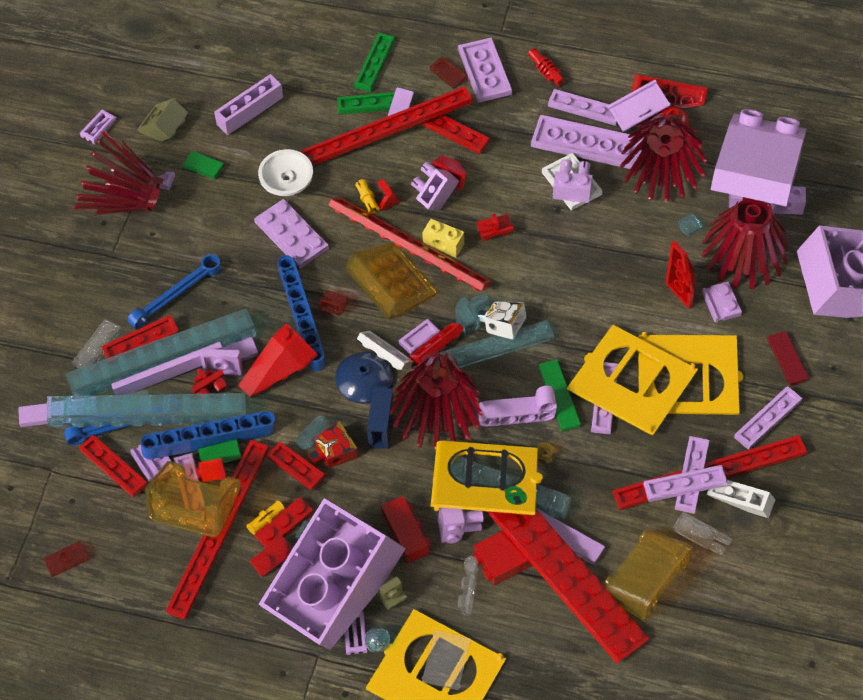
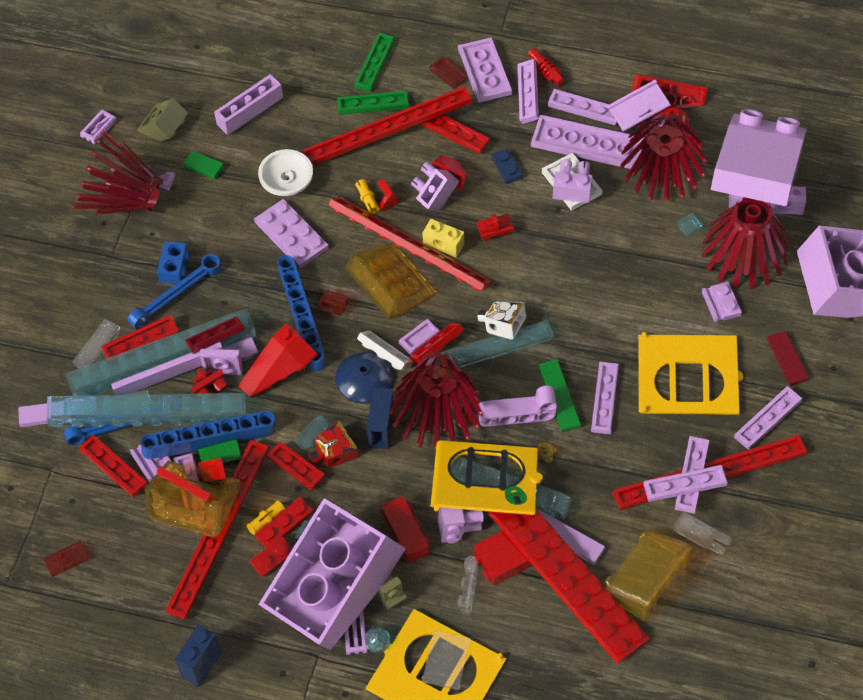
(170, 262): none -> blue brick
(186, 485): none -> red tile
(198, 655): none -> dark blue brick
(214, 334): none -> dark red tile
(401, 100): lavender tile -> none
(467, 312): clear light blue brick -> none
(506, 166): none -> dark blue plate
(528, 91): none -> lavender plate
(631, 407): yellow door -> none
(681, 275): red wedge -> none
(745, 498): white slope -> none

